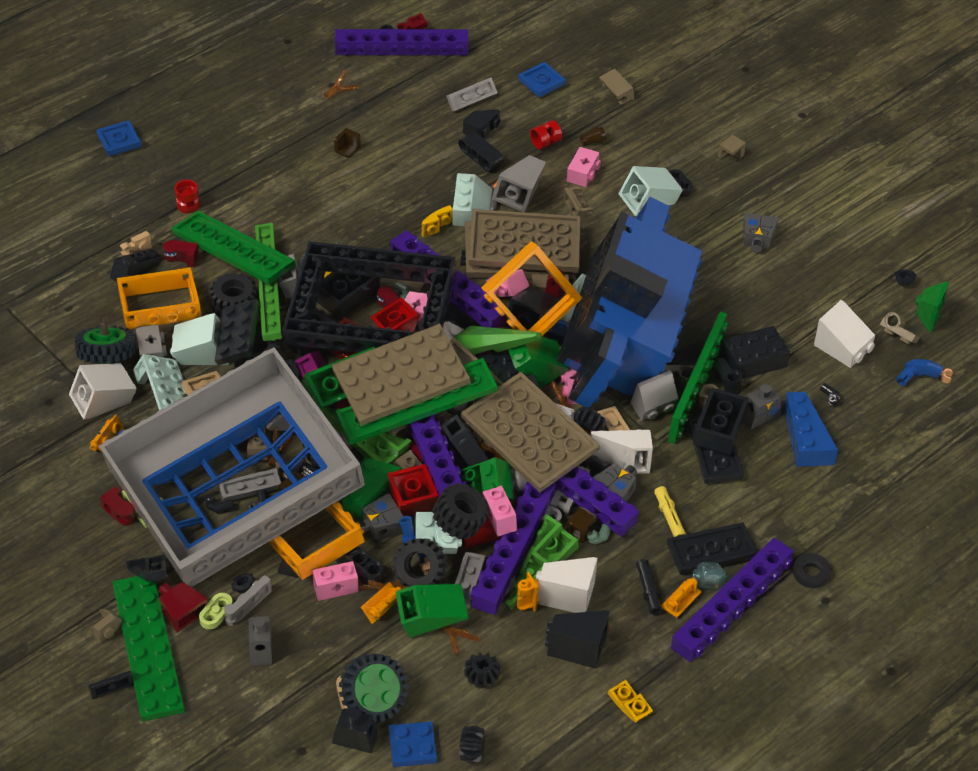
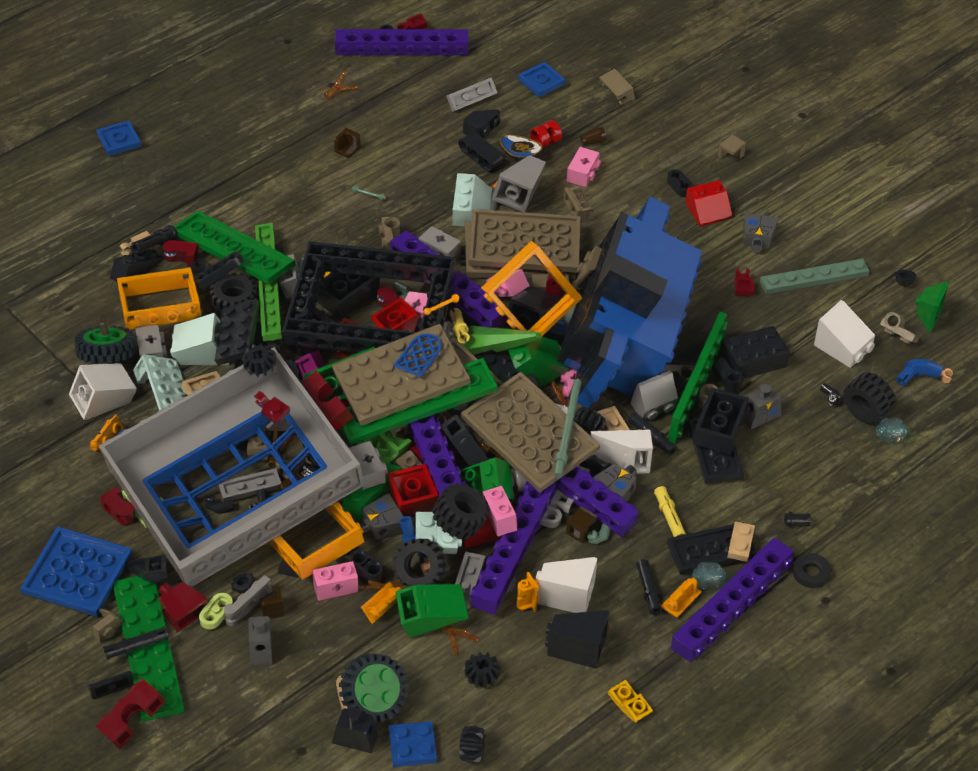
(76, 571): none -> blue plate
(136, 642): none -> black pin
(139, 698): none -> dark red arch
(158, 238): none -> black pin
(187, 196): red wheel -> none
(206, 275): none -> black beam
(259, 360): none -> black gear
(272, 409): none -> dark red plate
(272, 605): none -> dark brown panel
(334, 409): none -> dark red arch
(355, 189): none -> sand green hinge
(371, 466): none -> light grey brick
(389, 230): none -> dark tan plate
(418, 338): none -> blue window
(432, 223): yellow slope -> none
(441, 242): none -> light grey brick
(455, 298): none -> light orange hinge
(460, 328): none -> light yellow pin
(520, 147): none -> shield
(551, 545): bright green wedge -> none
(562, 457): none -> sand green bar
(584, 269): none -> dark tan plate
(646, 183): light aqua slope -> none
(658, 439): none -> black pin
(708, 203): none -> red slope
(741, 541): none -> tan plate
(743, 283): none -> dark red plate
(792, 519): none -> black pin
(807, 432): blue wedge -> none
(814, 276): none -> sand green plate
(869, 398): none -> black tyre
(891, 430): none -> clear light blue head

